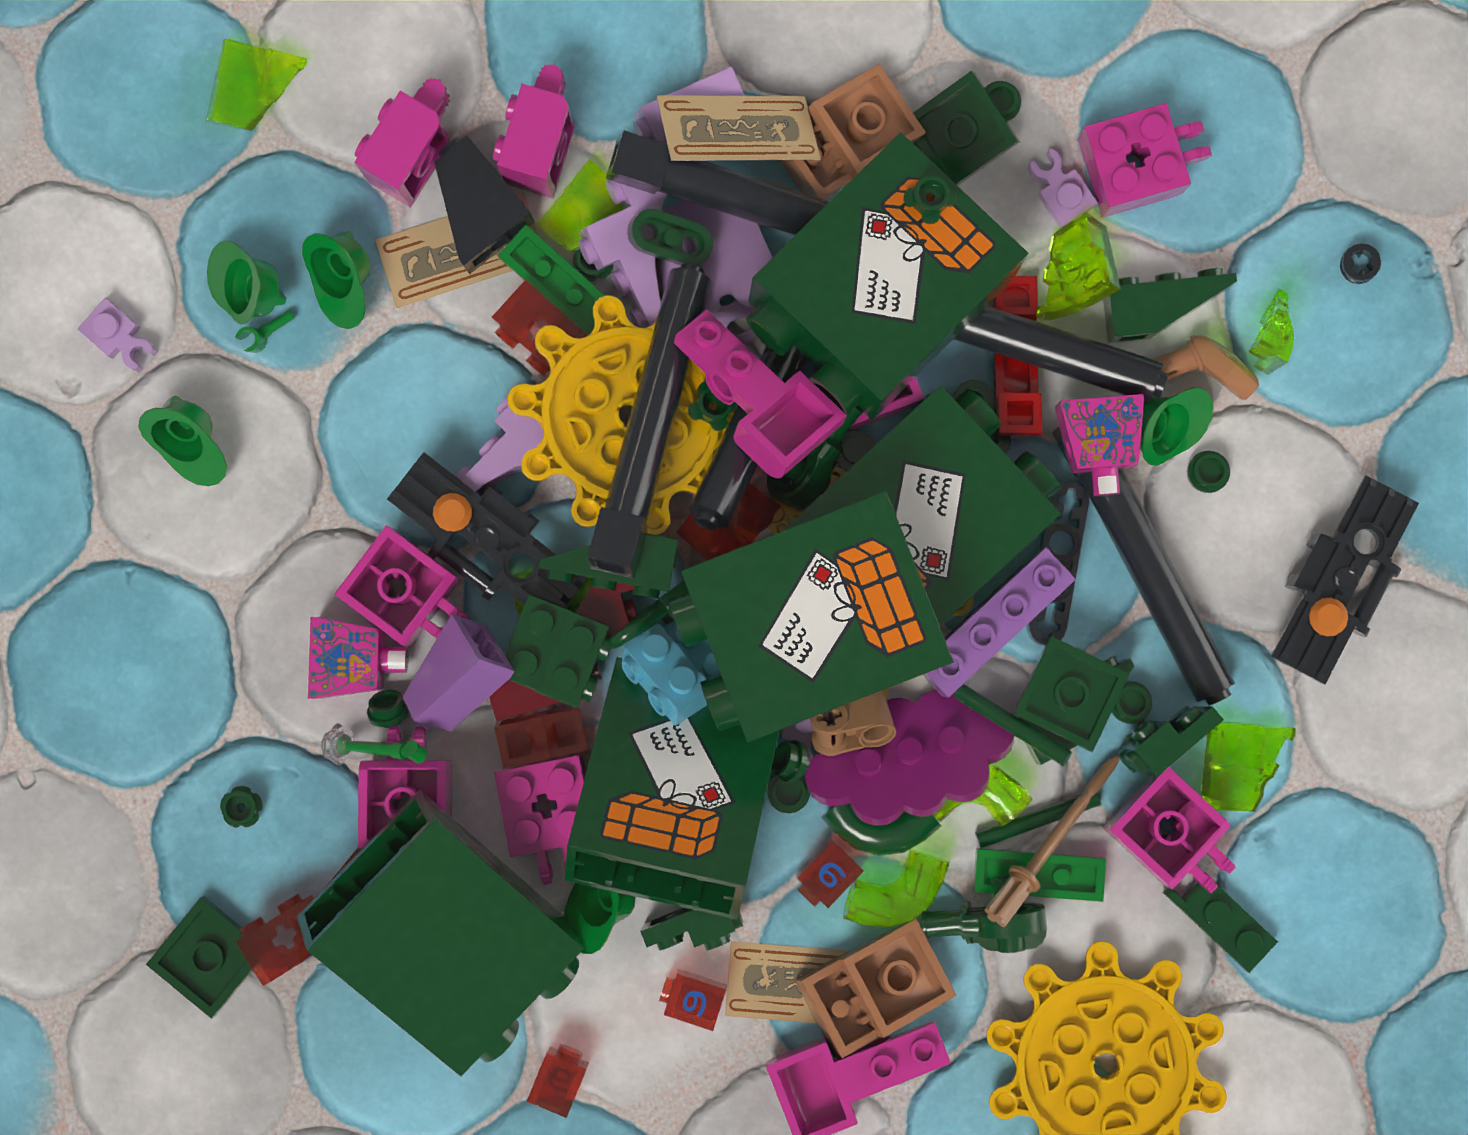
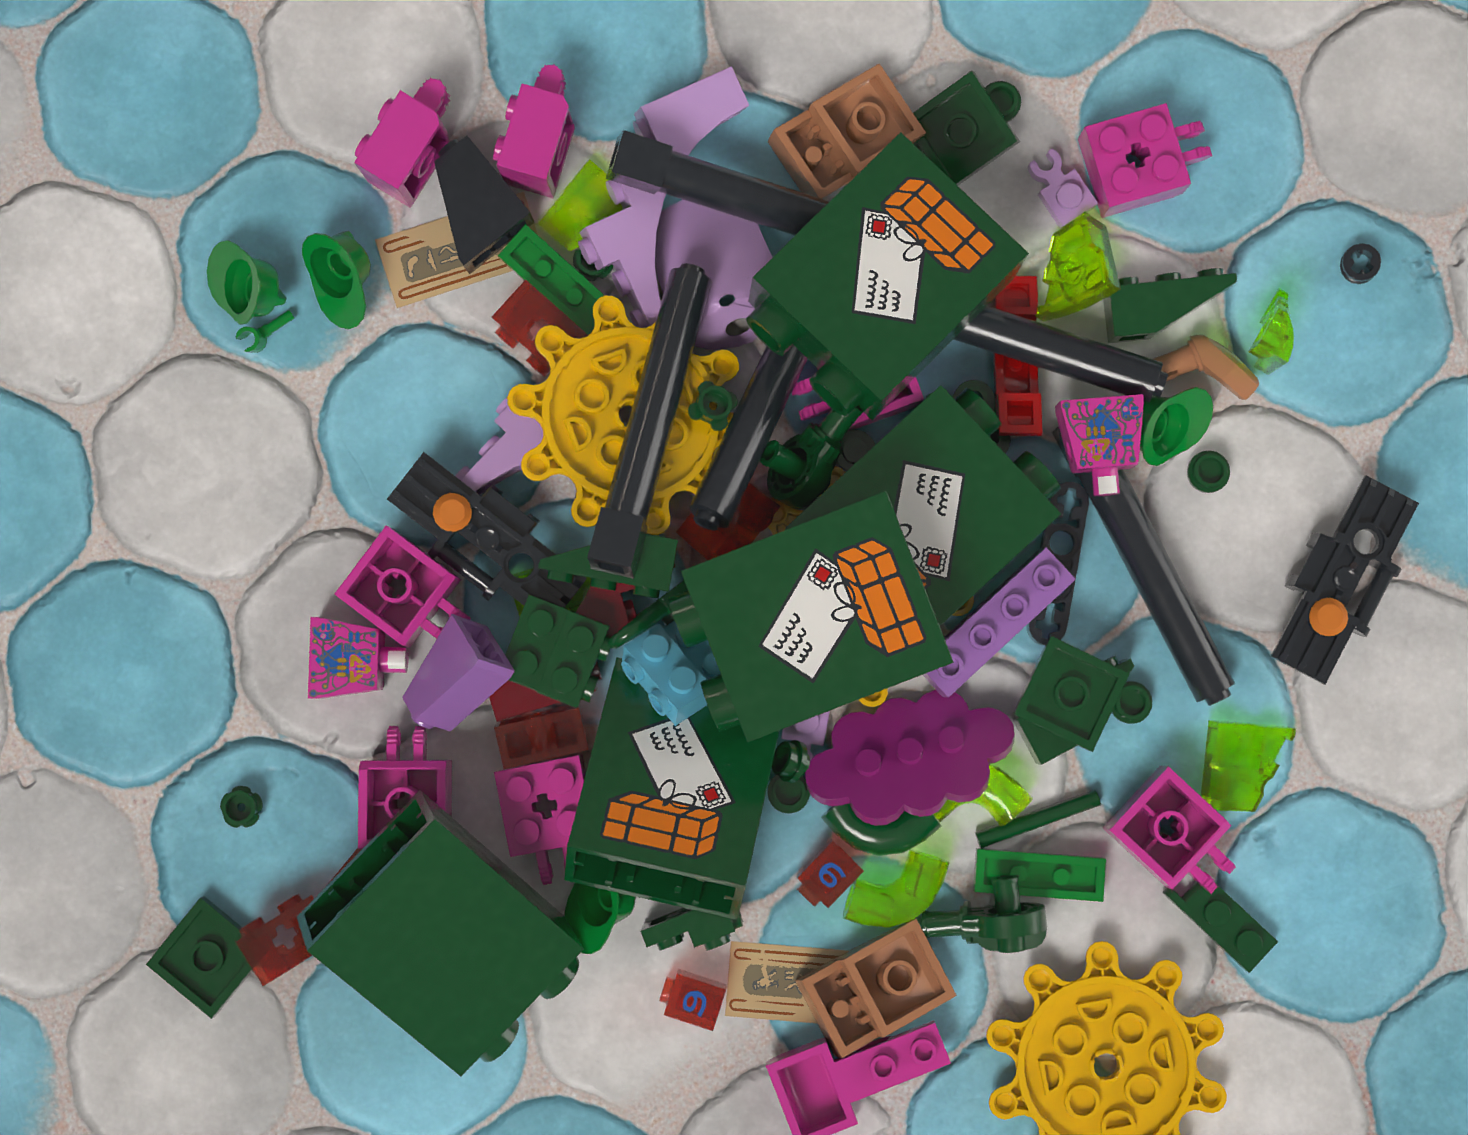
(114, 332): lavender plate -> none
(183, 438): green piece -> none
(249, 83): clear neon green slope -> none
(339, 745): piece -> none
(387, 708): dark green plate -> none
(558, 1080): clear red brick -> none
(668, 237): dark green plate -> none
(737, 128): tan sticker -> none
(781, 417): dark pink plate -> none
(855, 726): medium nougat piece -> none
(936, 186): dark green plate -> none
(1013, 724): dark green bar -> none
(1023, 880): medium nougat piece -> none
(1160, 743): dark green plate -> none

